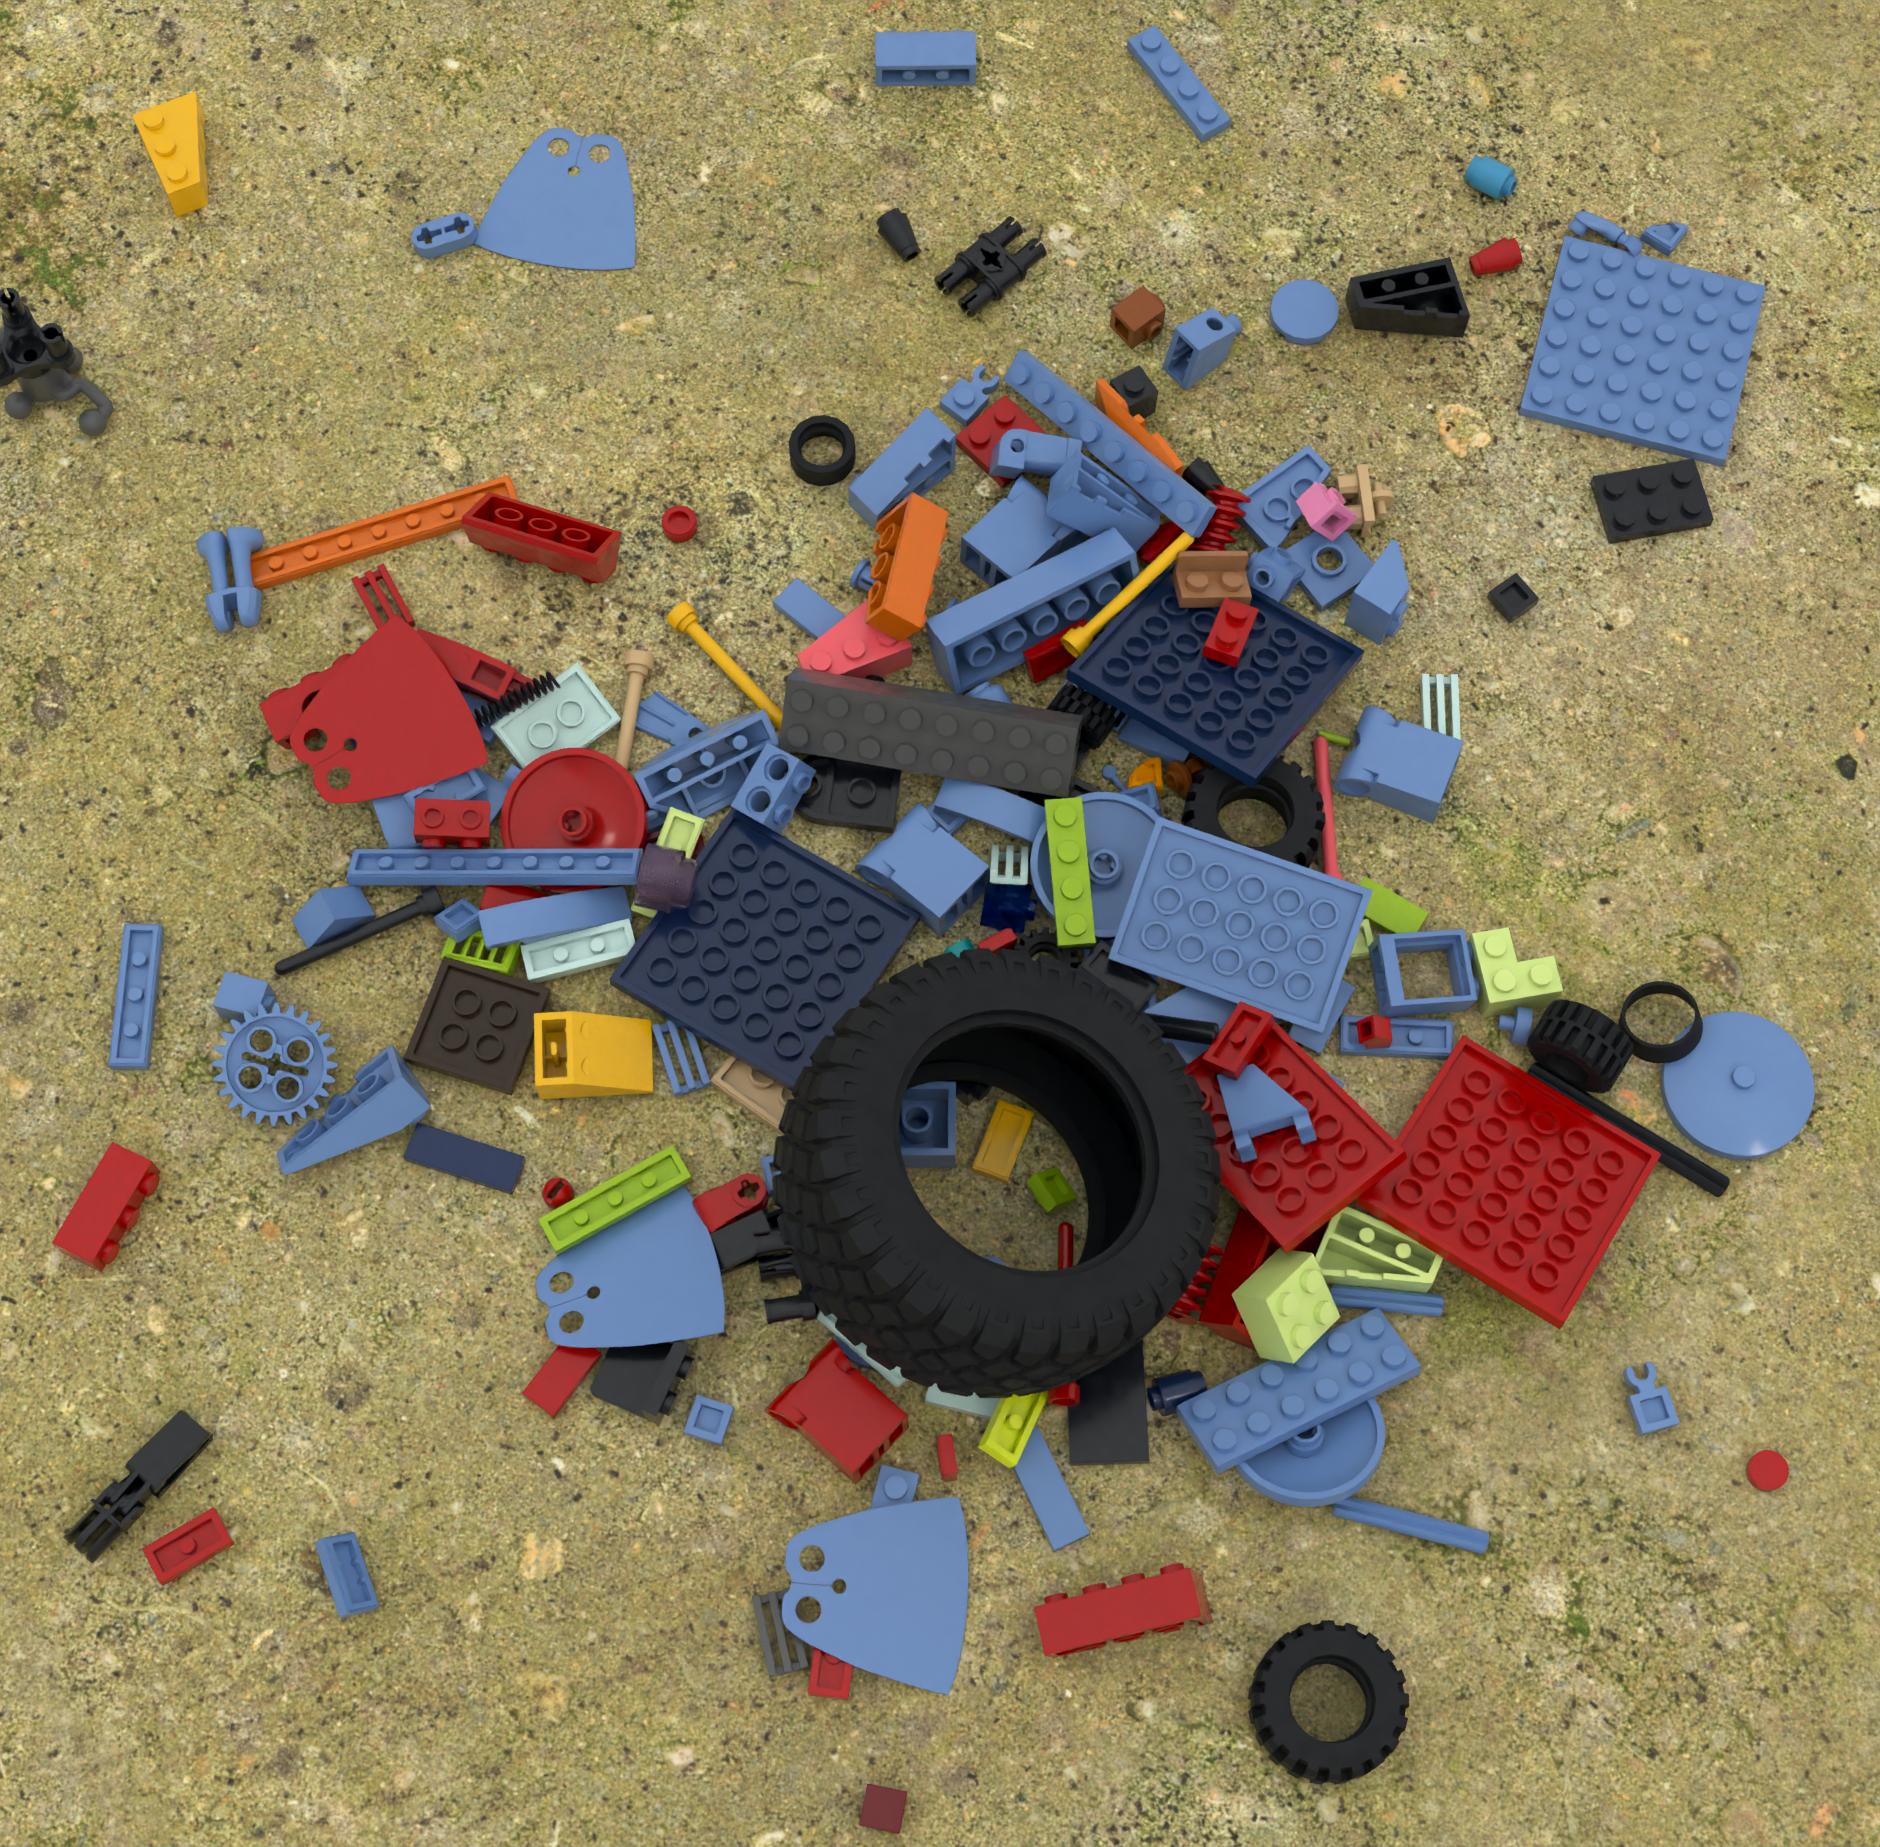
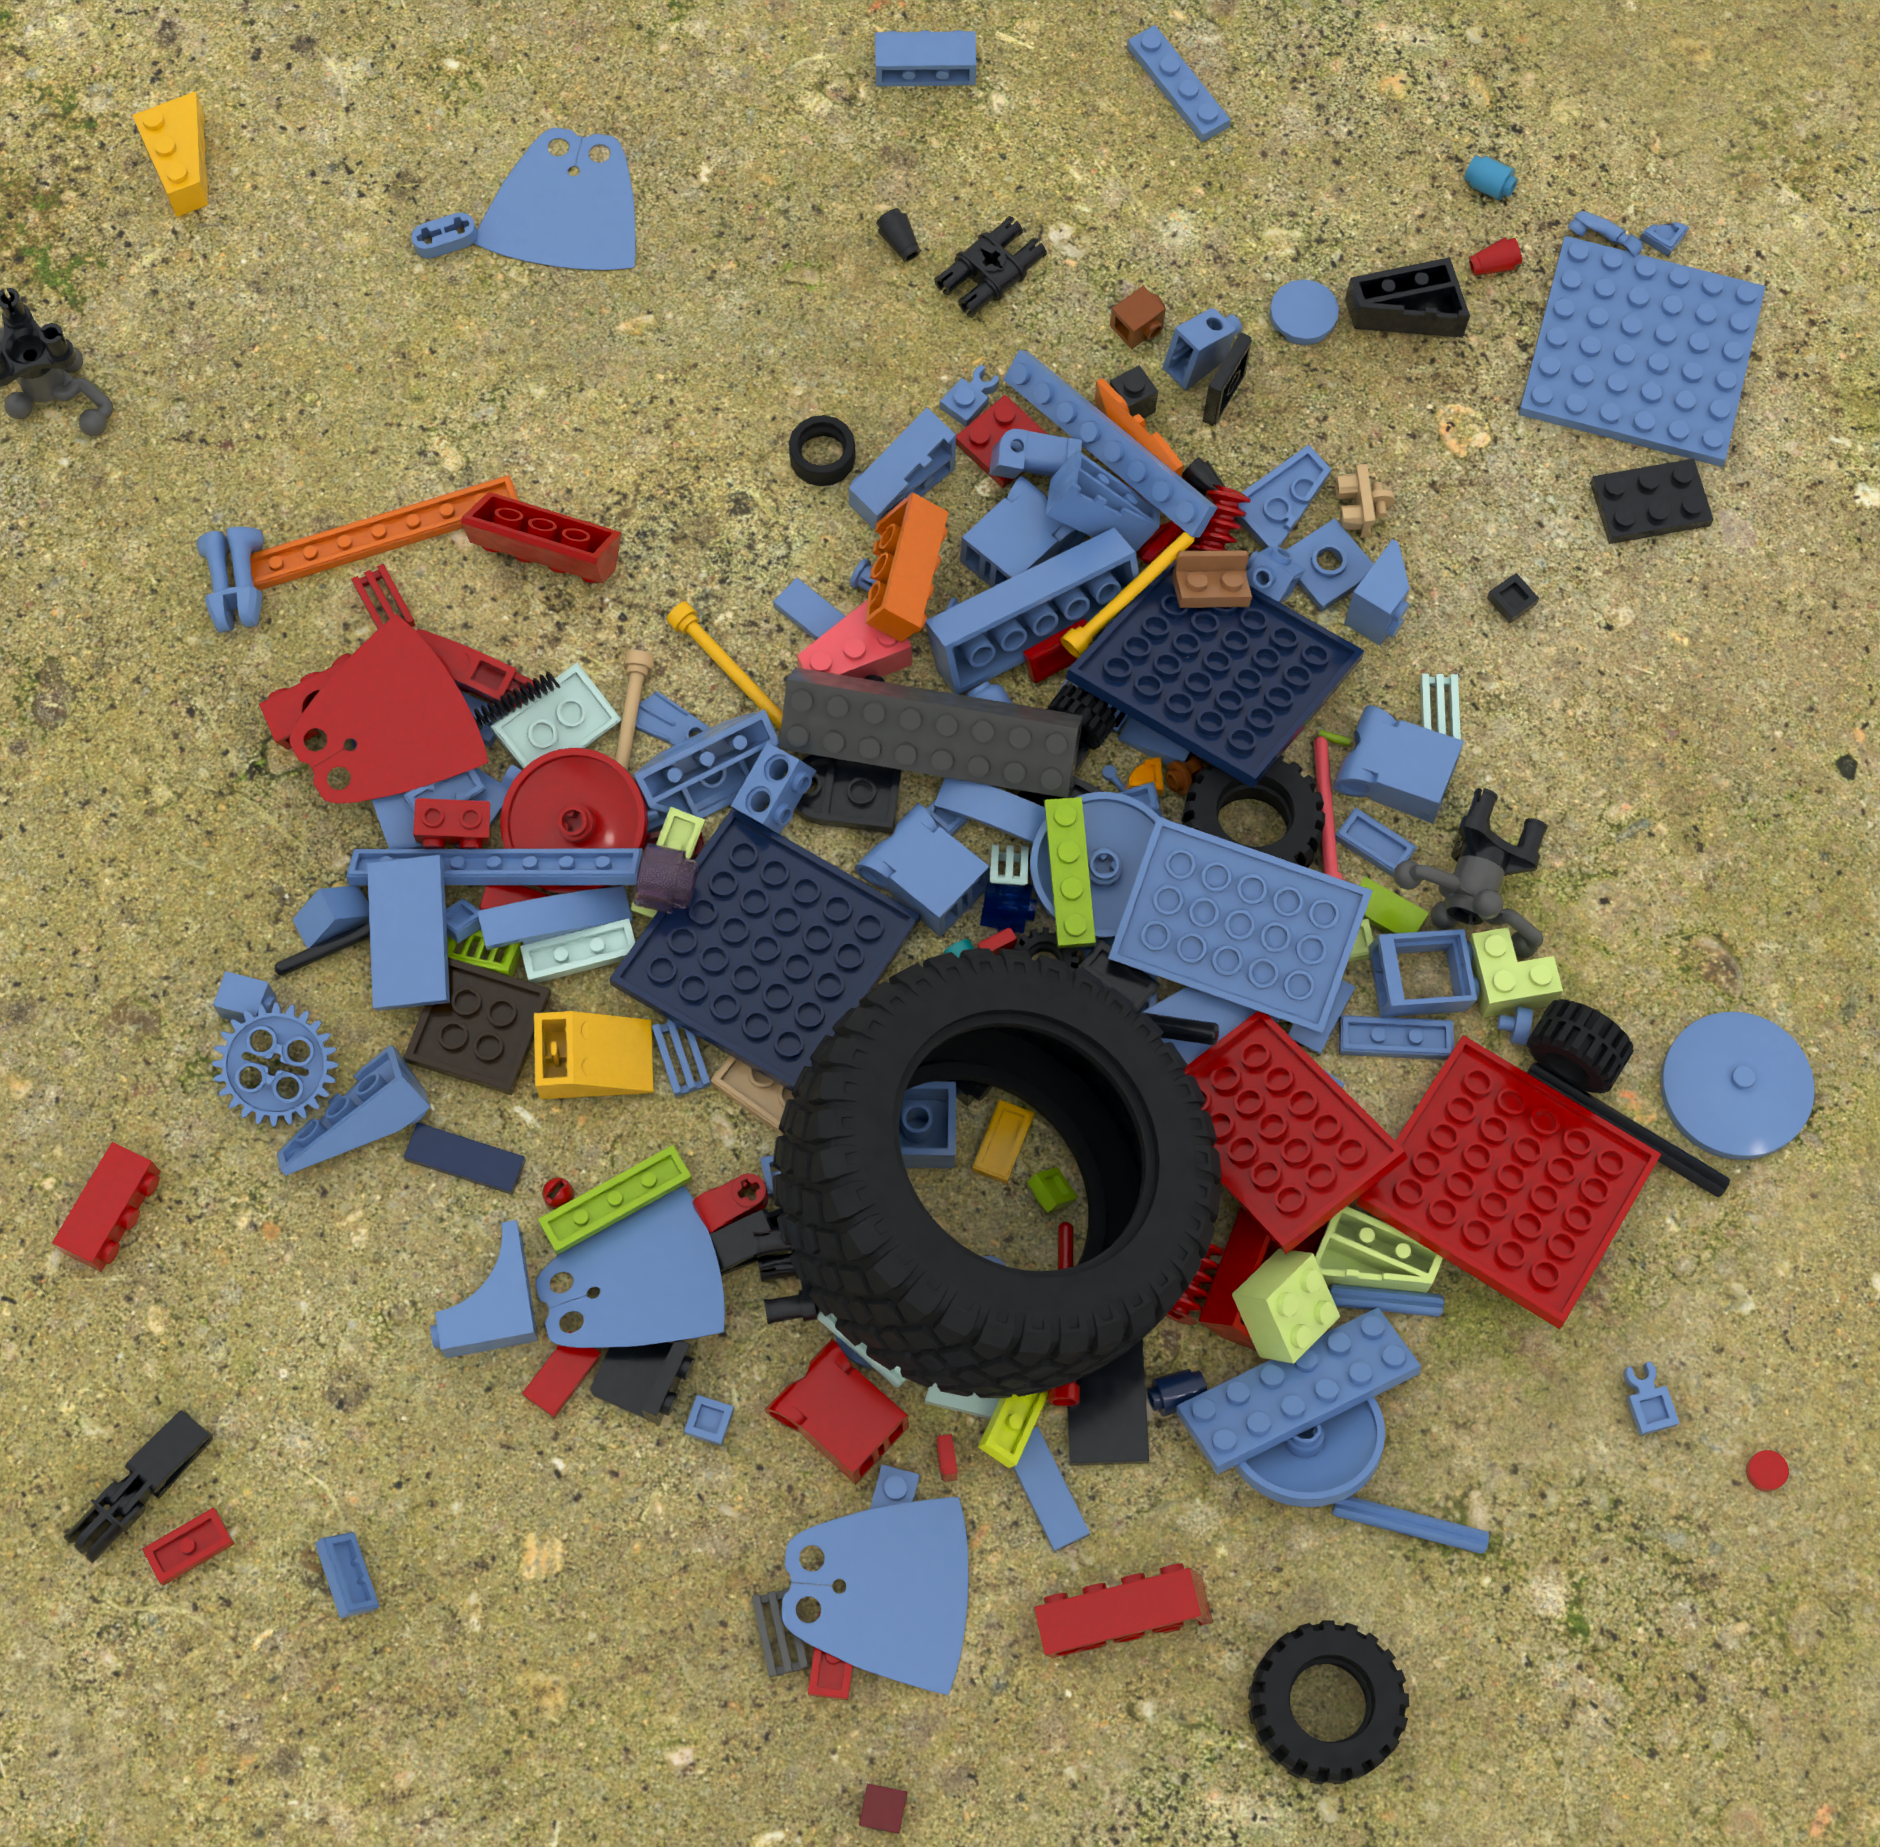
(136, 997): medium blue tile -> none
(408, 933): none -> medium blue tile
(498, 1312): none -> medium blue arch
(679, 524): red tile -> none
(1227, 379): none -> black tile
(1230, 632): red plate -> none
(1238, 1040): red plate -> none
(1259, 1107): medium blue flag -> none
(1326, 510): bright pink brick -> none
(1374, 841): none -> medium blue tile
(1381, 1032): red piece -> none
(1480, 869): none -> wheel
(1667, 1052): black tyre -> none

